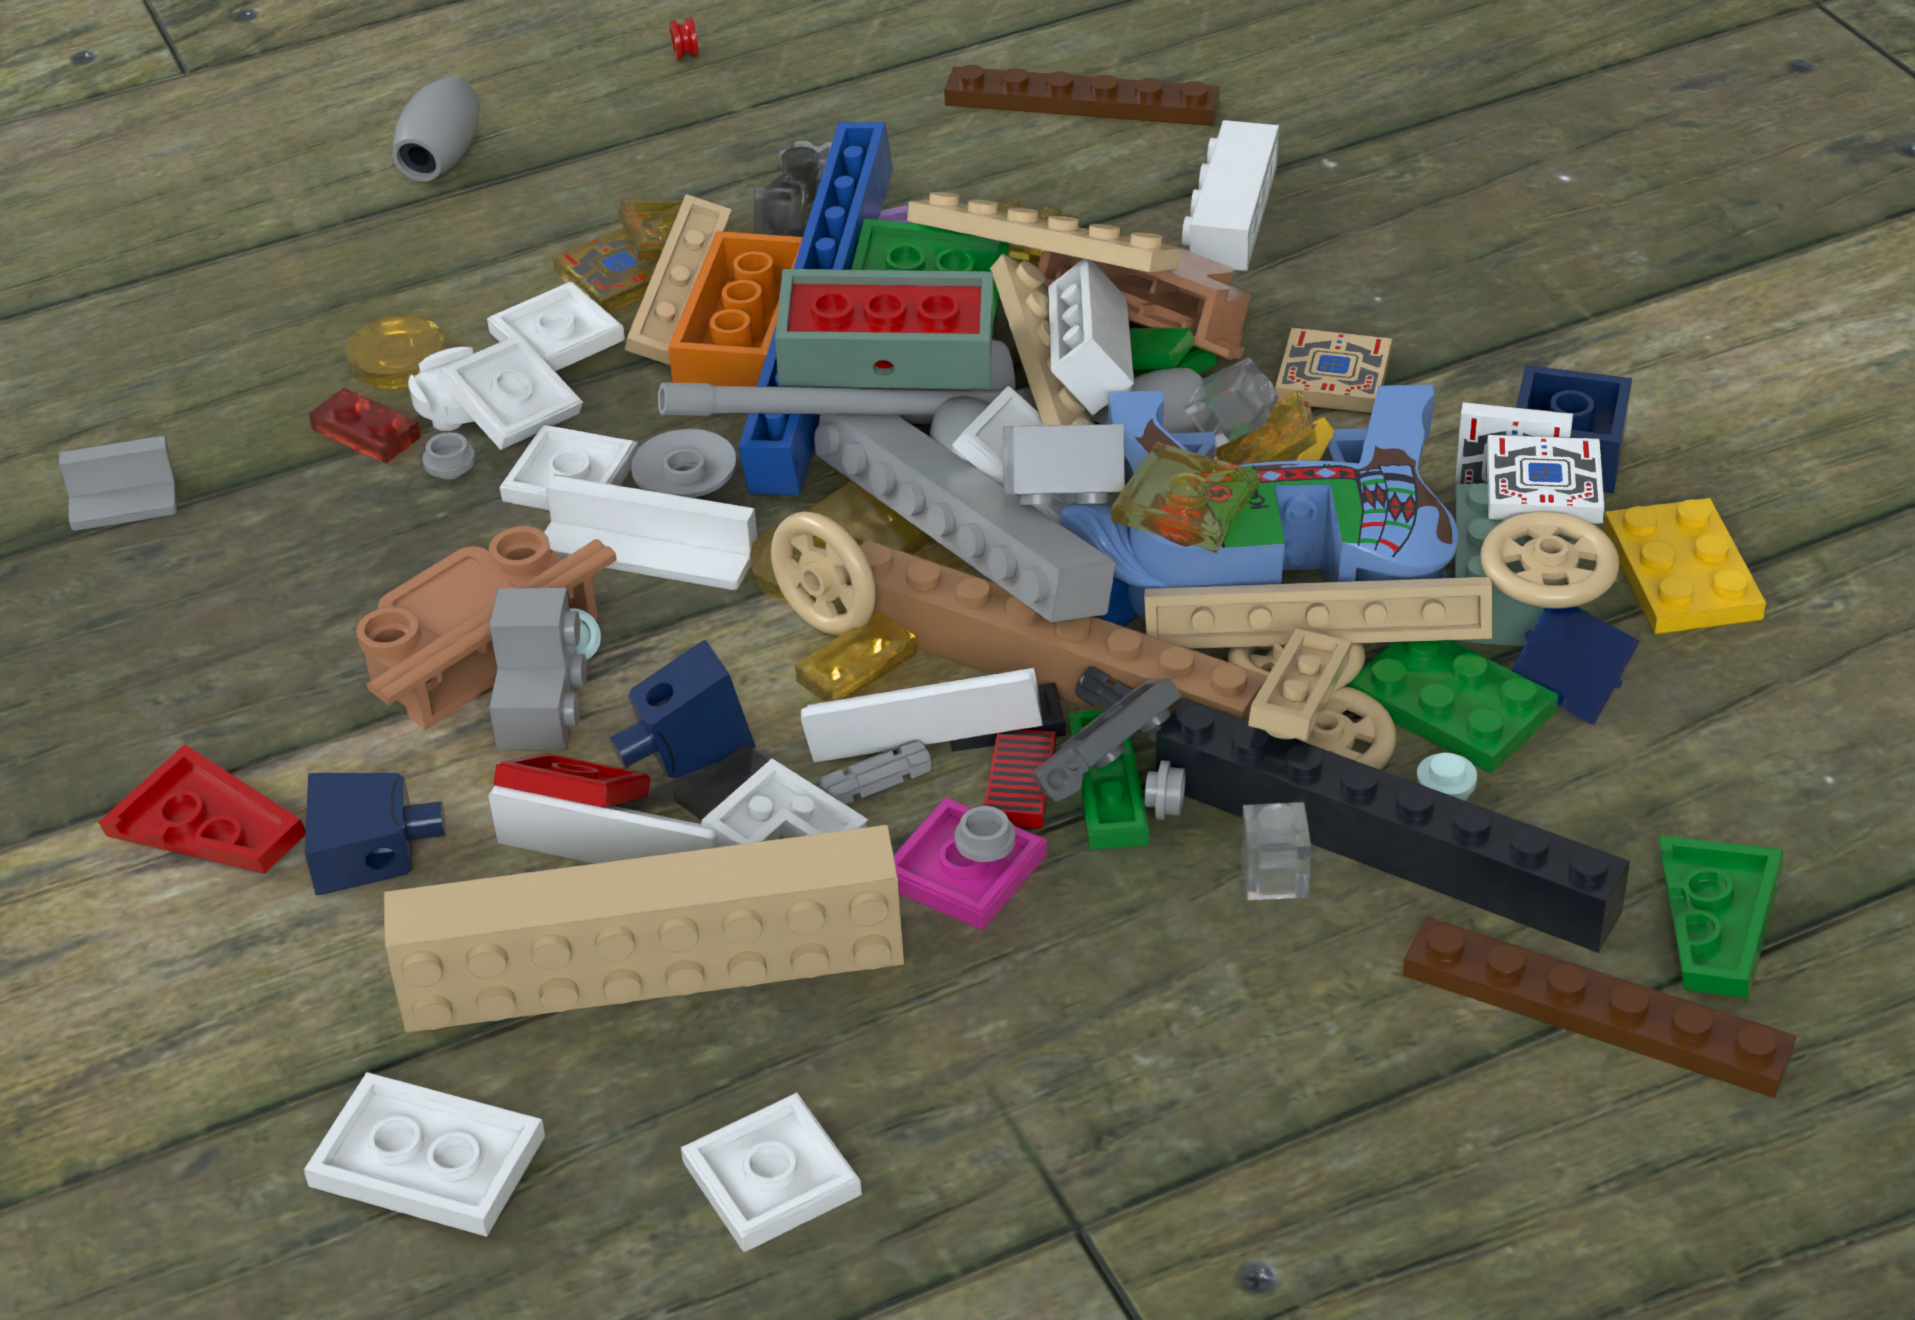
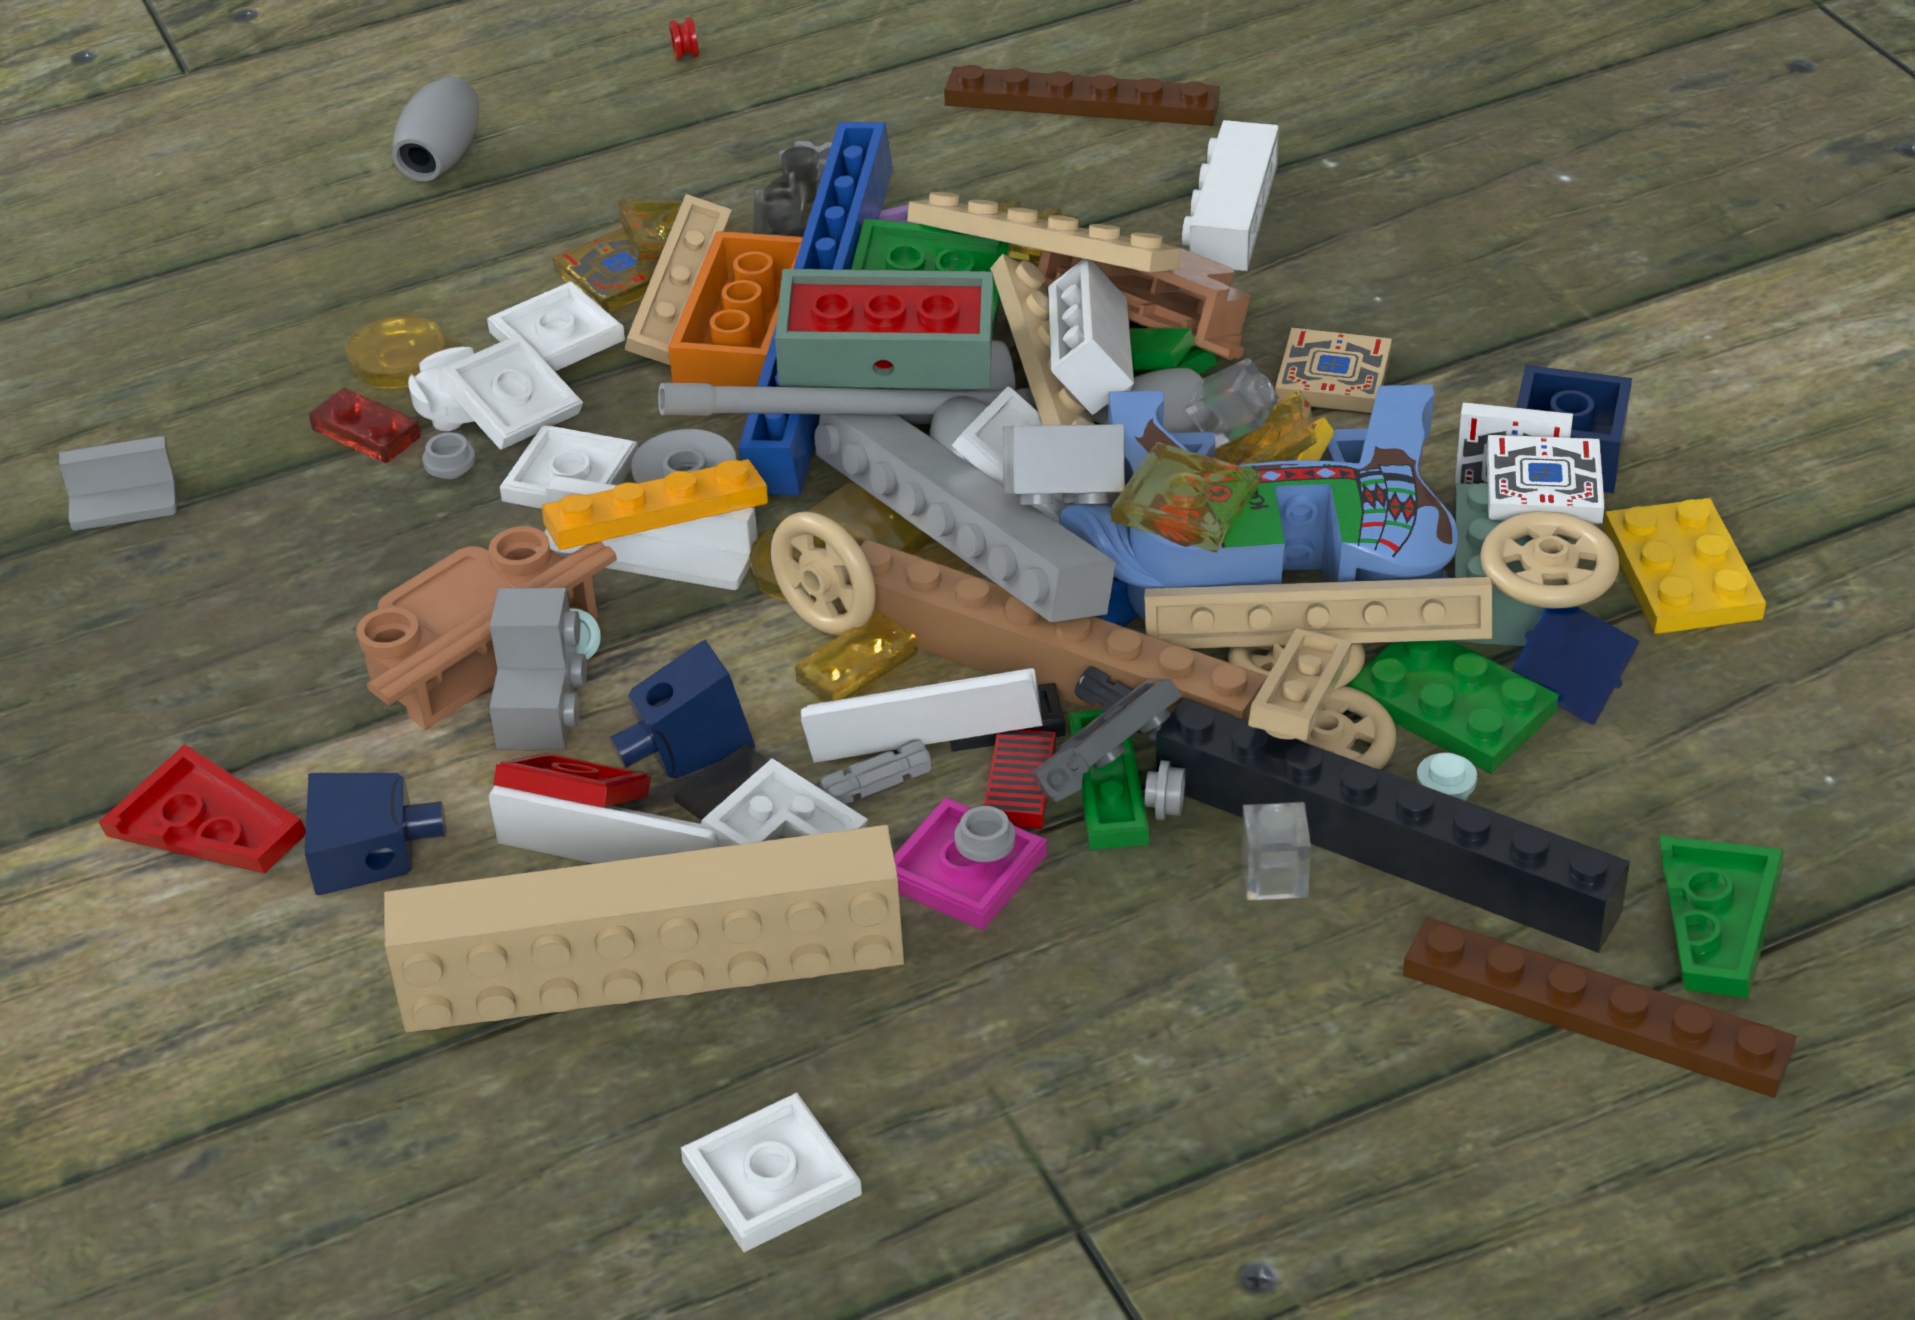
(425, 1153): white plate -> none
(654, 504): none -> light orange plate

